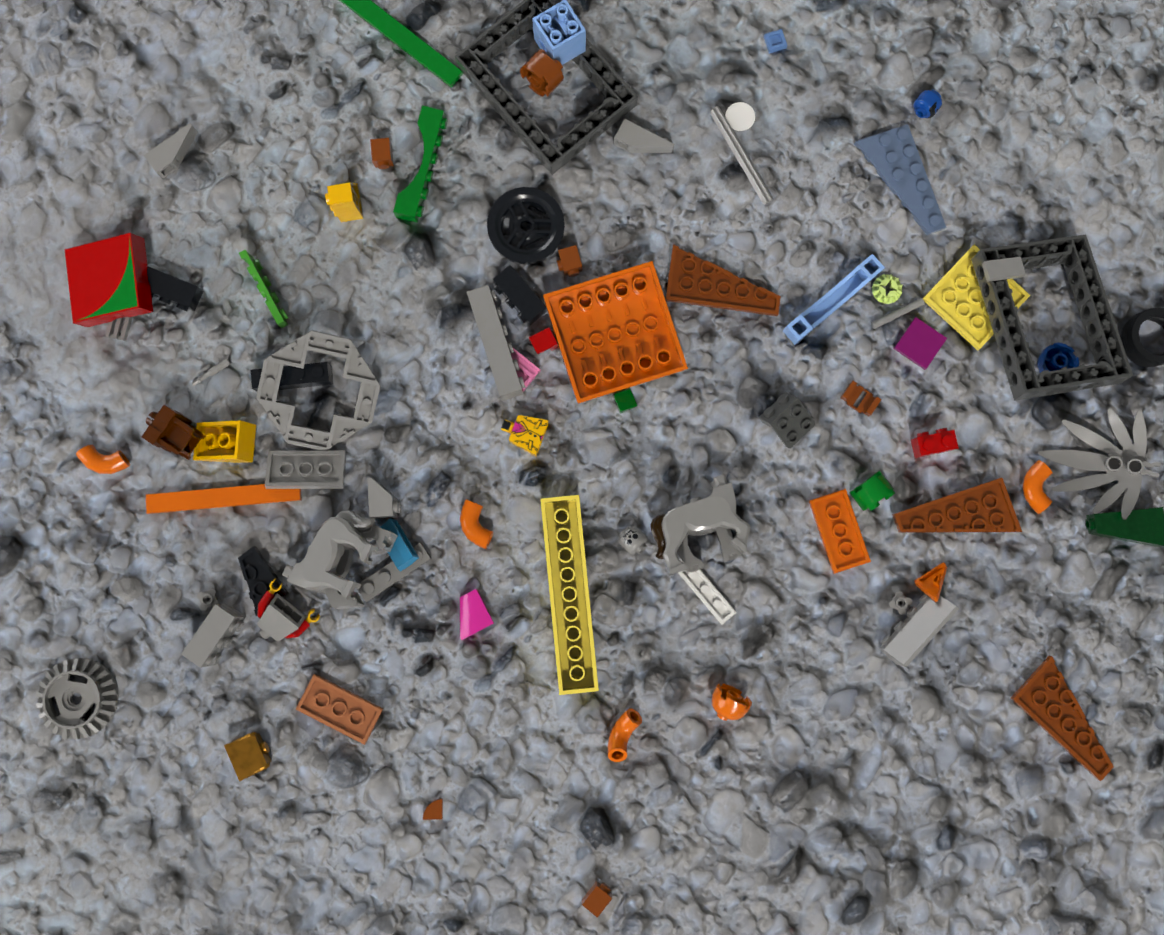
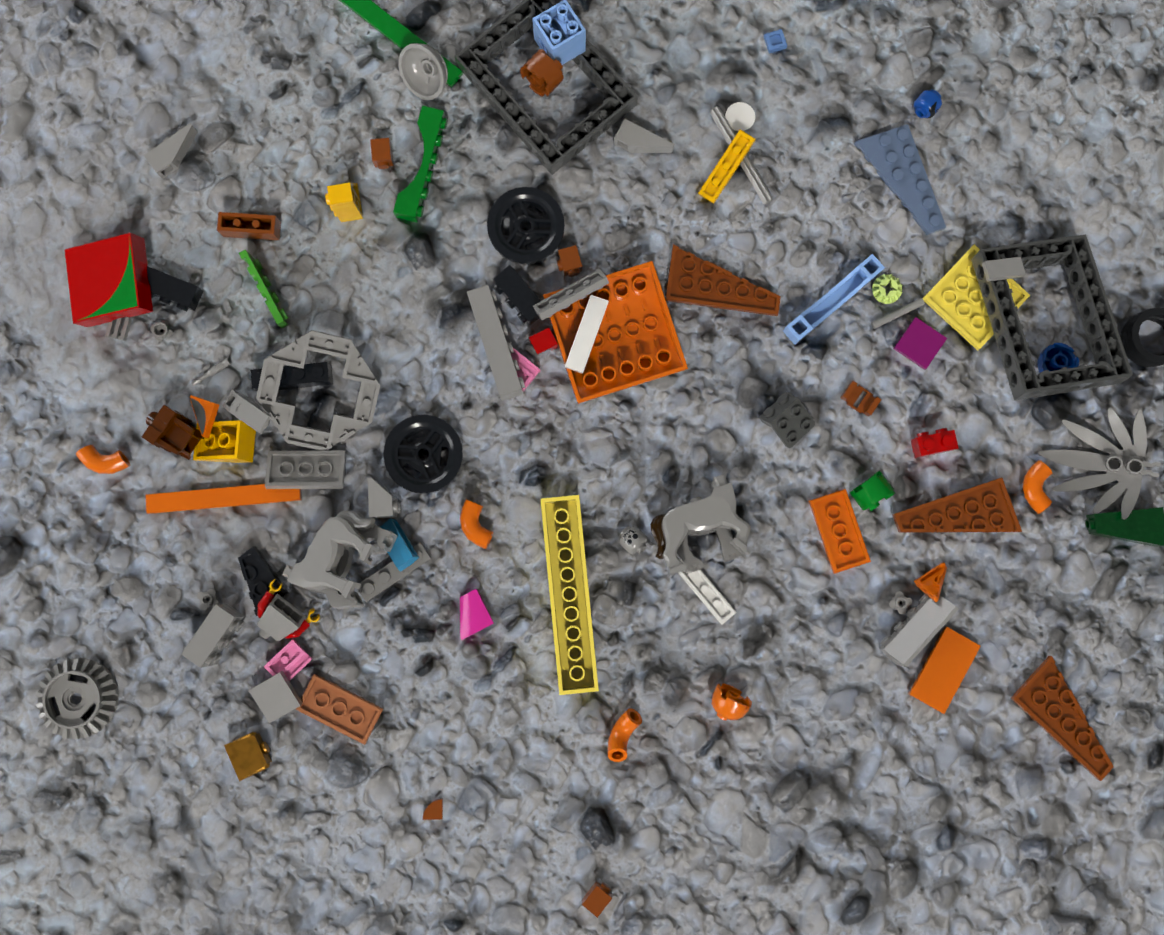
(166, 330): none -> light grey plate
(205, 414): none -> orange tile
(247, 411): none -> light grey slope
(249, 226): none -> dark orange brick
(275, 696): none -> light grey tile
(289, 660): none -> bright pink plate
(400, 452): none -> black gear
(423, 70): none -> light grey hat
(526, 433): yellow torso -> none
(571, 294): none -> light grey plate
(586, 334): none -> white tile
(624, 400): green slope -> none
(726, 166): none -> yellow tile
(944, 670): none -> orange tile

